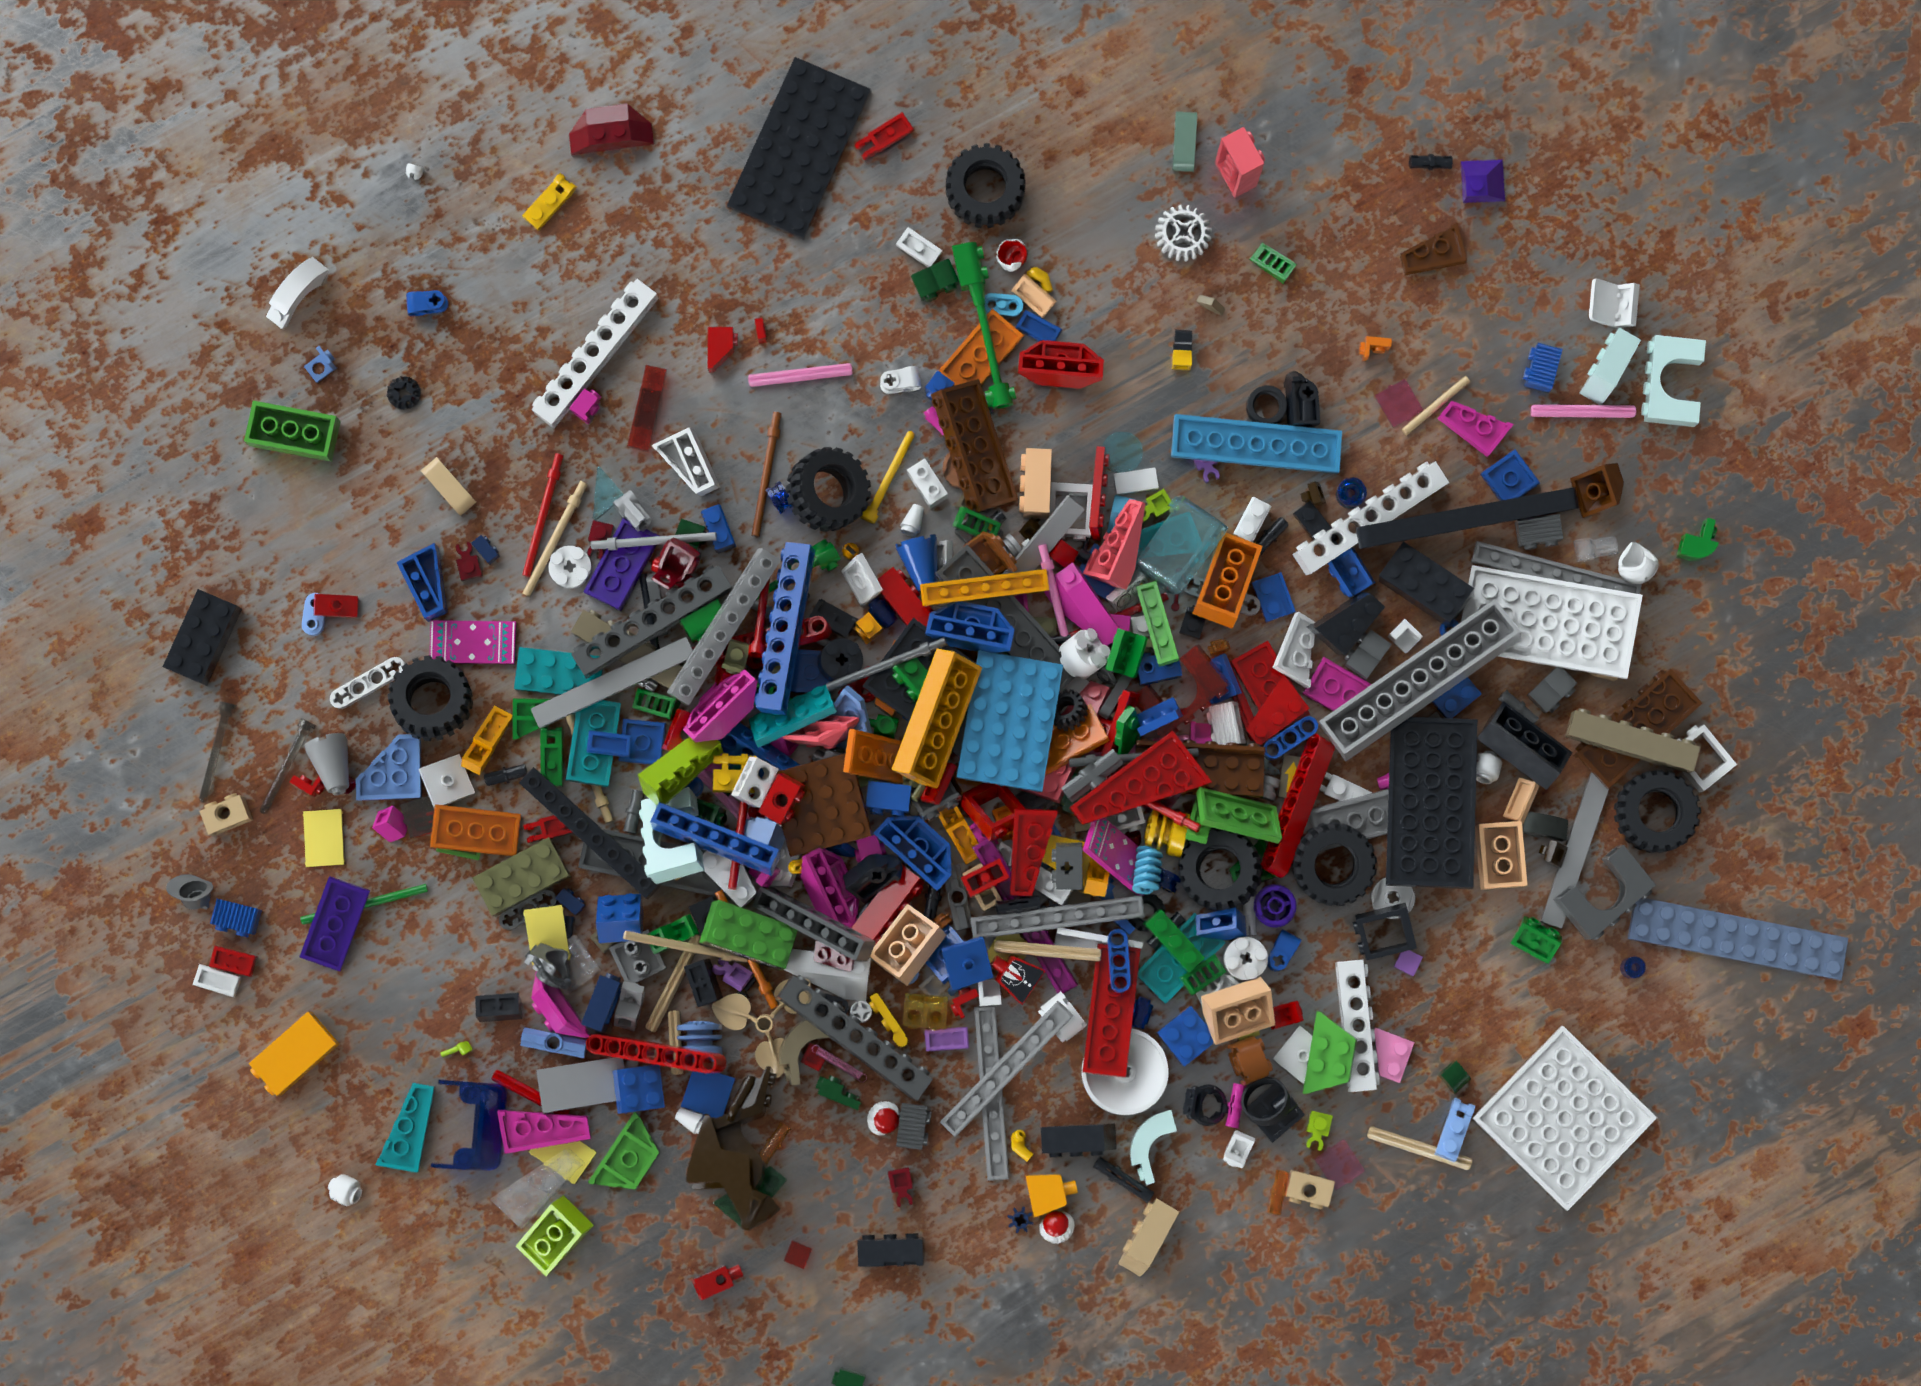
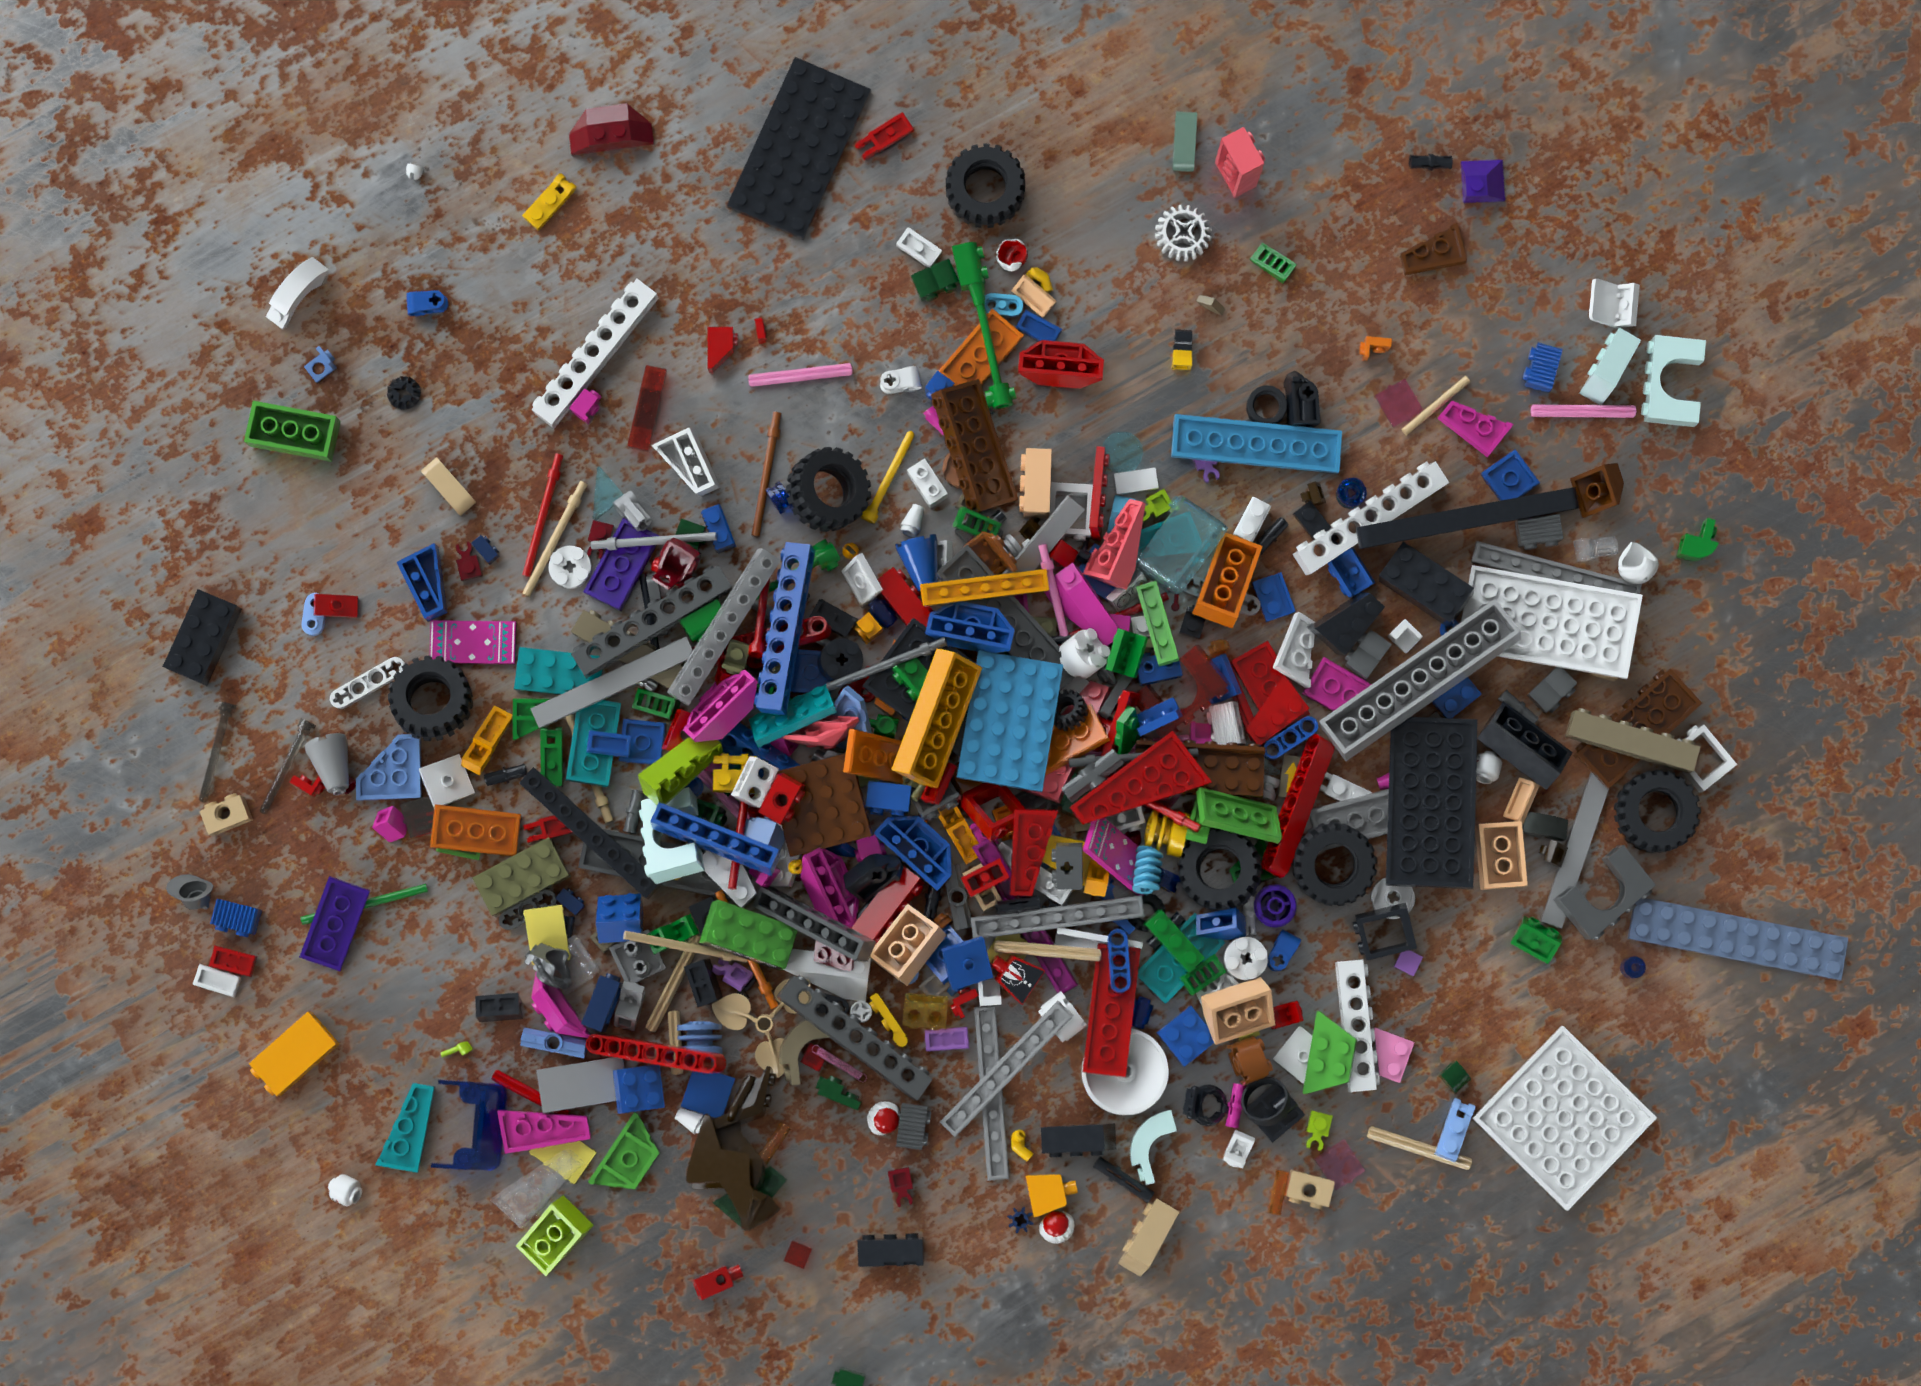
(323, 838): light yellow piece -> none

